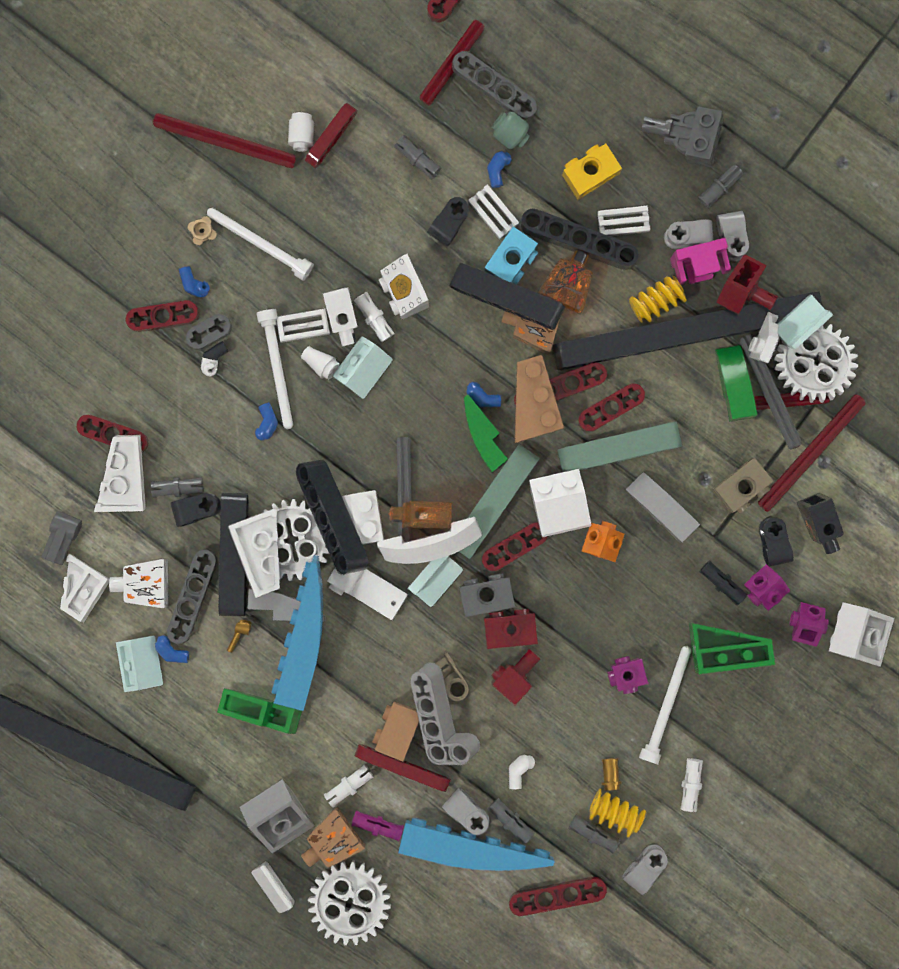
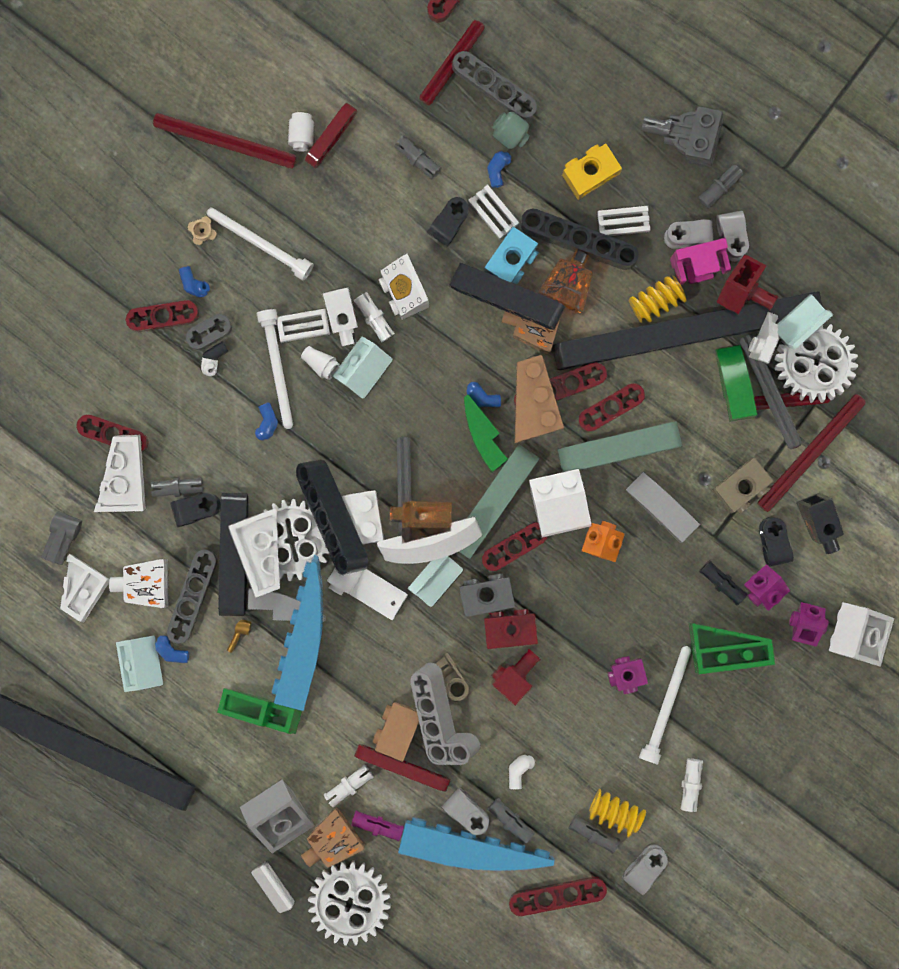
(611, 774): pearl gold pin -> none

